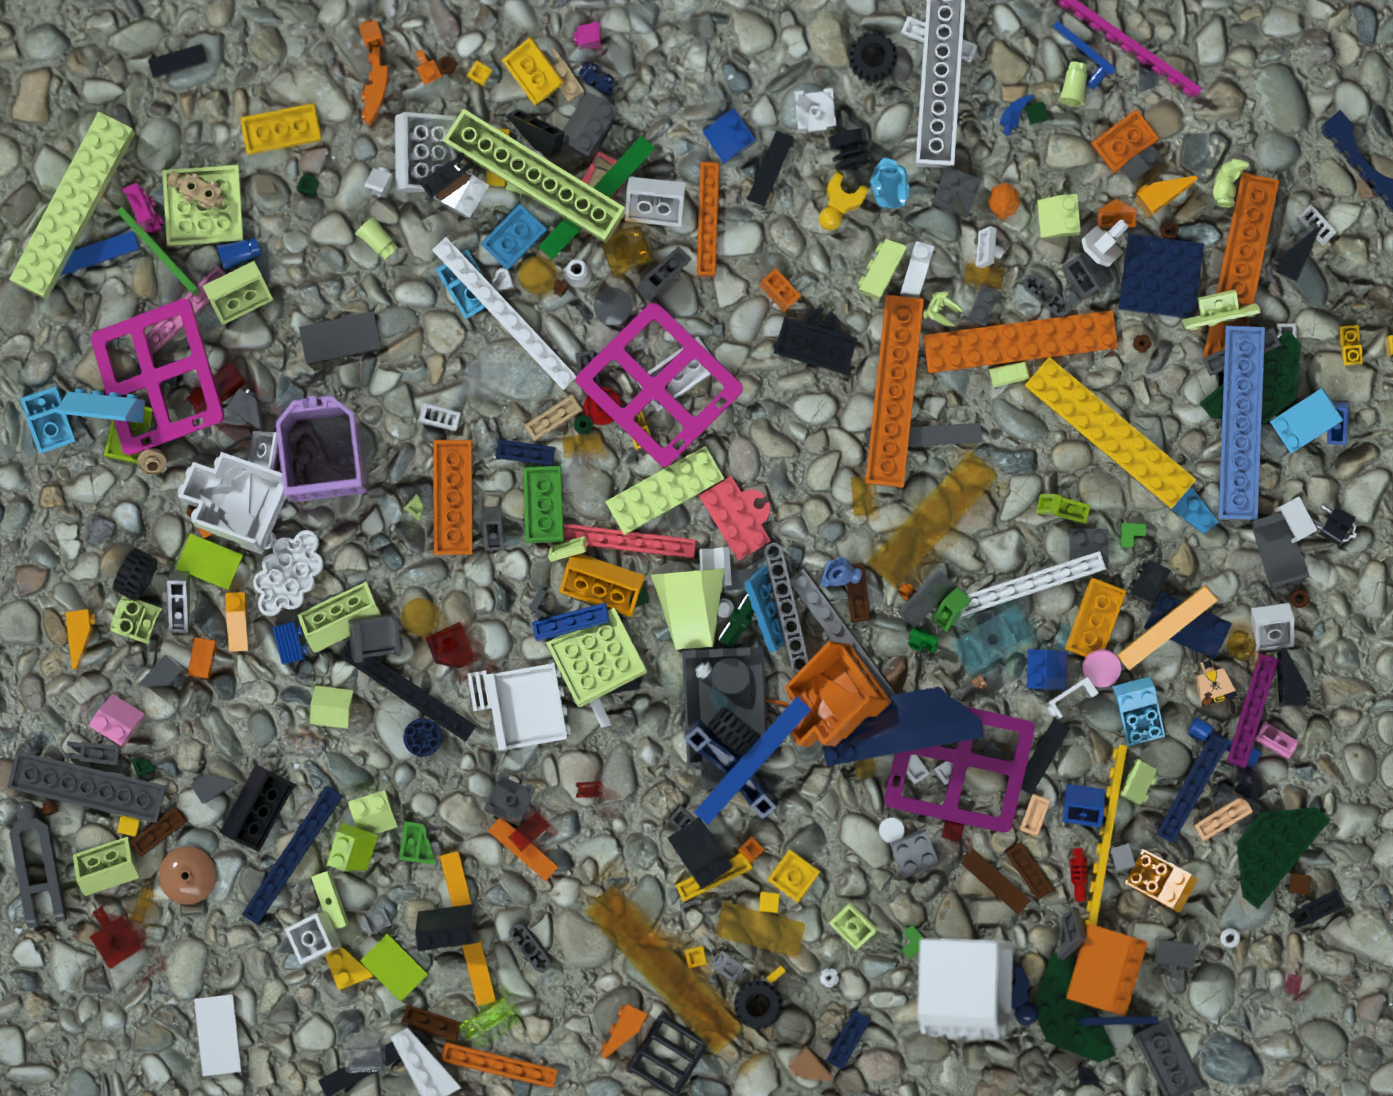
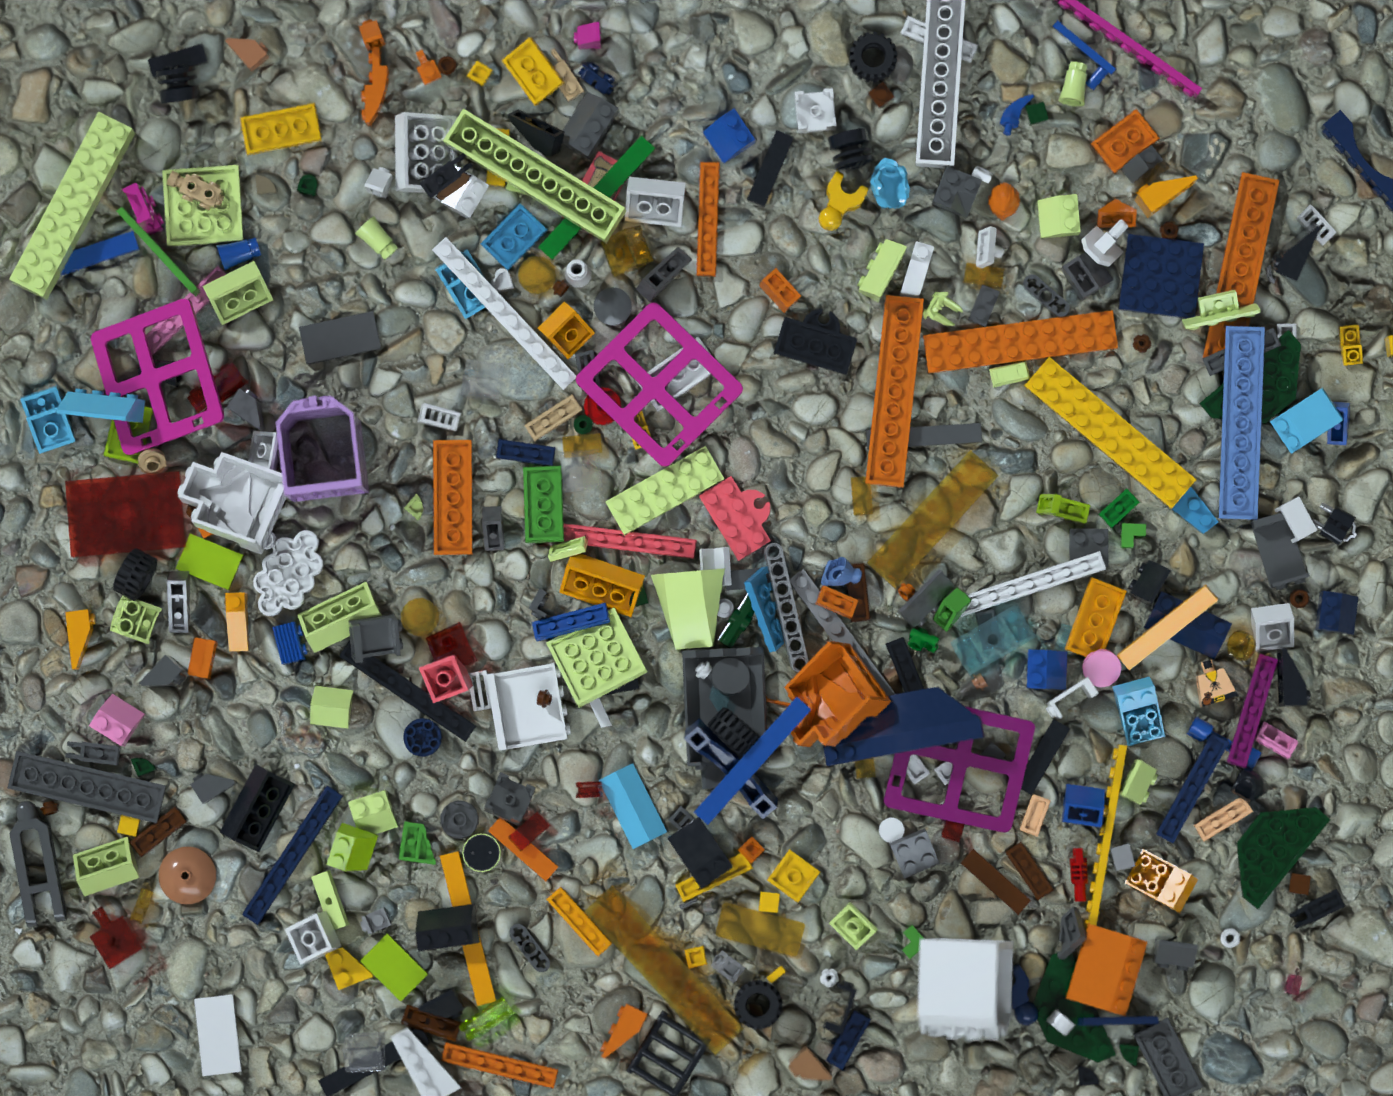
(125, 514): none -> clear red plate
(178, 84): none -> black wheel
(249, 52): none -> nougat slope
(444, 1005): none -> black slope
(445, 678): none -> coral slope
(459, 819): none -> dark grey tile
(481, 852): none -> black tile
(544, 698): none -> reddish brown plate
(566, 330): none -> light orange slope
(579, 921): none -> light orange tile
(633, 806): none -> medium azure slope
(836, 602): none -> orange plate
(836, 1027): none -> black panel
(881, 95): none -> reddish brown plate
(904, 665): none -> black tile
(982, 174): none -> white tile
(1060, 1022): none -> white piece
(1118, 508): none -> green plate
(1129, 1053): none -> dark green tile
(1224, 188): yellowish green animal -> none
(1336, 612): none -> dark blue slope

